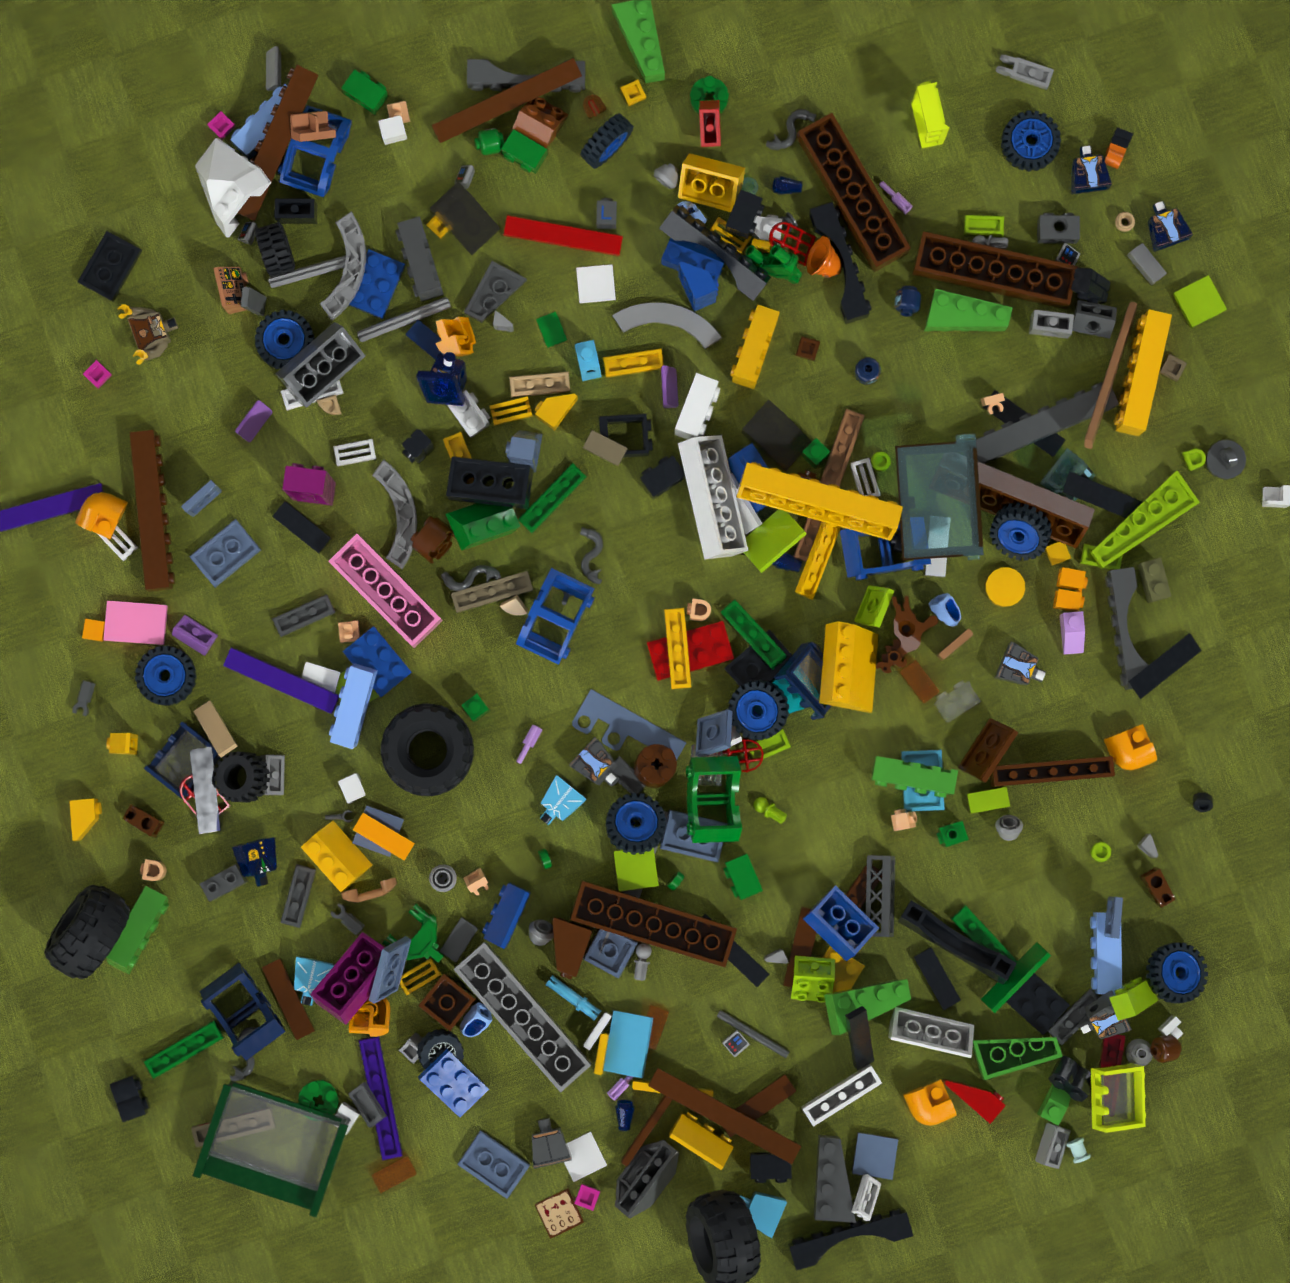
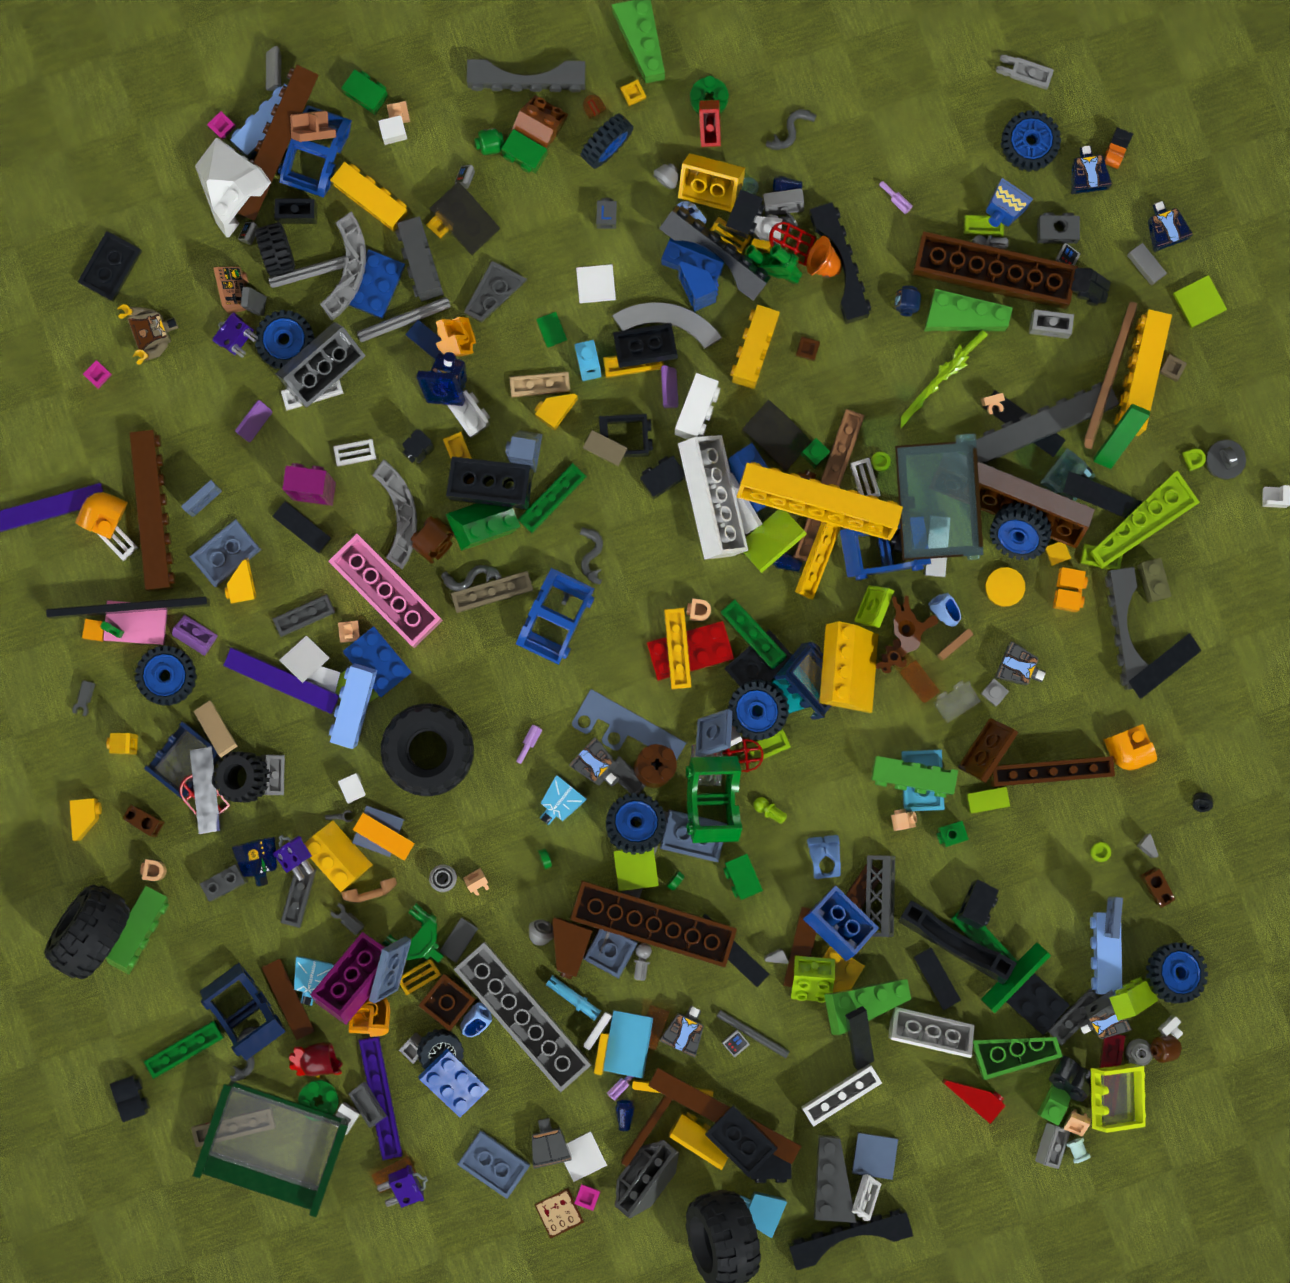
(111, 629): none -> green tile
(128, 607): none -> black tile
(233, 334): none -> dark purple piece
(241, 584): none -> yellow slope
(293, 855): none -> dark purple piece
(304, 659): none -> white sticker
(315, 1060): none -> dark red piece
(330, 405): tan tile -> none
(369, 196): none -> yellow brick
(405, 1187): none -> dark purple piece
(475, 707): green brick -> none
(502, 323): light grey slope -> none
(506, 915): blue slope -> none
(507, 100): reddish brown tile -> none
(510, 403): yellow tile -> none
(514, 606): tan tile -> none
(563, 236): red tile -> none
(645, 345): none -> black plate
(684, 1032): none -> torso
(741, 1140): none -> black plate
(766, 1099): reddish brown tile -> none
(783, 202): none -> light grey slope
(824, 847): none -> medium blue piece
(853, 192): reddish brown brick -> none
(867, 377): dark blue head -> none
(929, 115): neon yellow window -> none
(930, 1104): light orange brick -> none
(946, 370): none -> lime sword
(978, 904): none -> black brick
(994, 692): none -> light grey plate
(1007, 204): none -> blue torso
(1009, 827): light grey cone -> none
(1072, 632): lavender slope -> none
(1077, 1123): none -> light nougat tile
(1094, 319): dark grey brick -> none
(1121, 436): none -> green tile
(1127, 216): tan plate -> none

